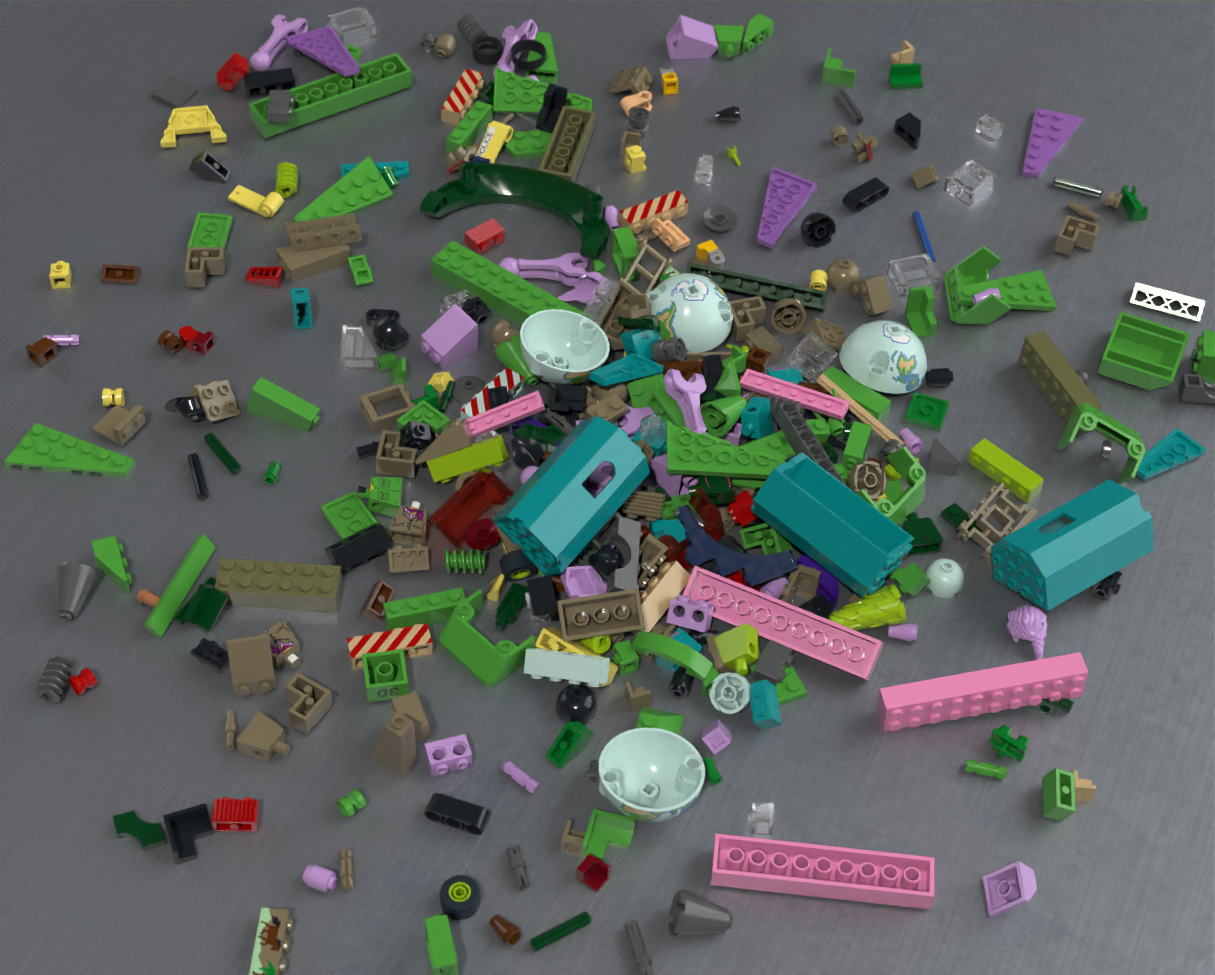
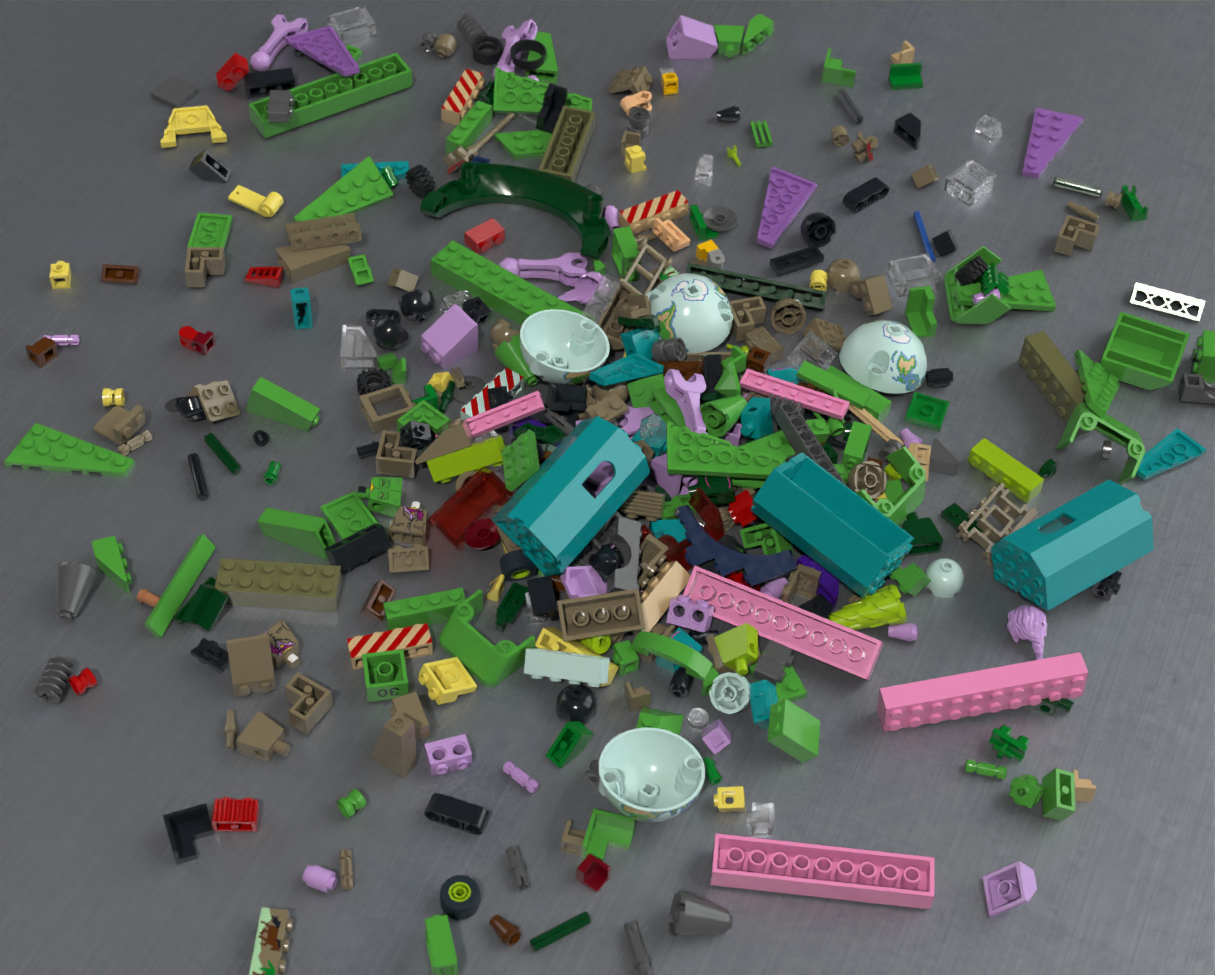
(130, 826): dark green tile -> none
(135, 442): none -> dark tan axle
(169, 341): reddish brown wheel -> none
(264, 436): none -> black hinge
(286, 179): lime piece -> none
(297, 530): none -> bright green slope
(372, 376): none -> black tyre
(402, 280): none -> dark tan panel
(417, 305): none -> black cylinder
(420, 180): none -> black tyre
(446, 680): none -> light yellow plate
(458, 377): none -> dark tan axle
(465, 561): bright green piece -> none
(496, 135): light yellow door -> none
(520, 460): none -> bright green plate
(698, 718): none -> clear tile
(699, 225): none -> green panel
(735, 793): none -> light yellow brick
(767, 133): none -> bright green tile
(794, 730): none -> bright green brick
(796, 260): none -> black plate
(827, 381): none -> bright green tile
(922, 455): none -> tan wing
(945, 243): none -> black panel
(971, 270): none -> black tyre
(993, 278): none -> green bracket
(1026, 790): none -> bright green brick
(1048, 469): none -> dark green plate
(1098, 384): none -> bright green wing

